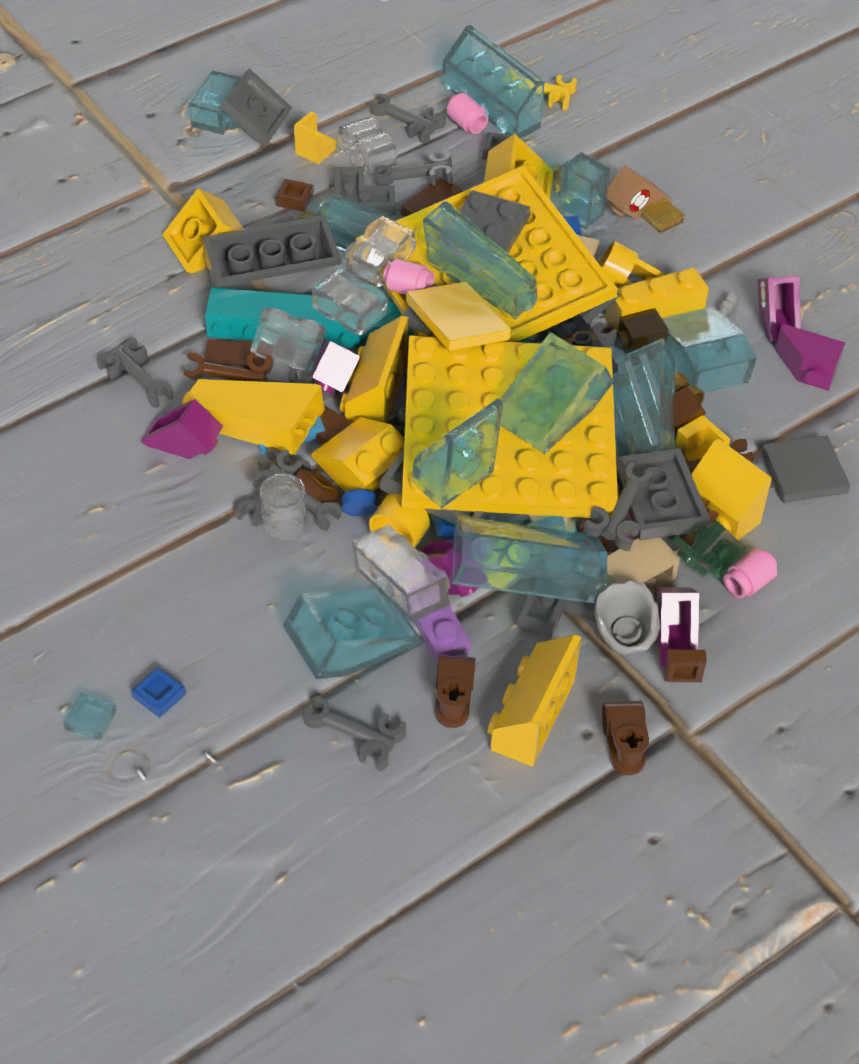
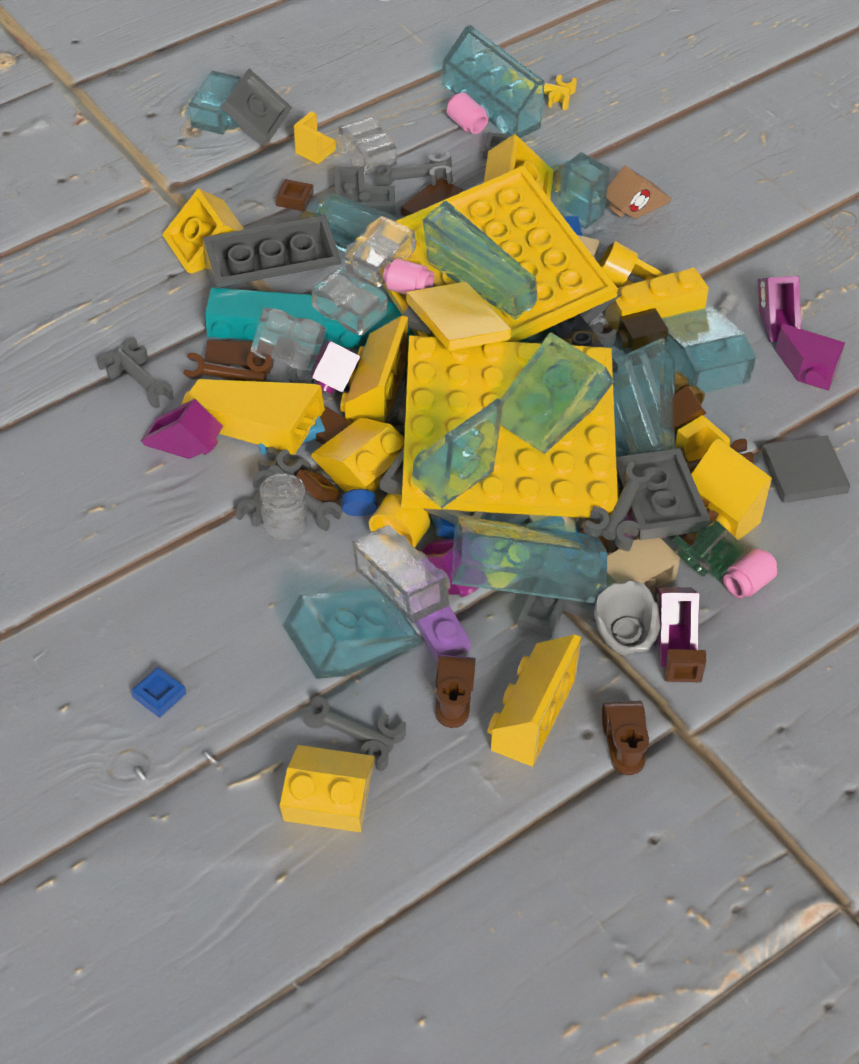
(89, 716): clear light blue tile -> none
(327, 788): none -> yellow slope
(418, 124): dark grey bar -> none
(496, 217): dark grey plate -> none
(662, 215): clear yellow tile -> none

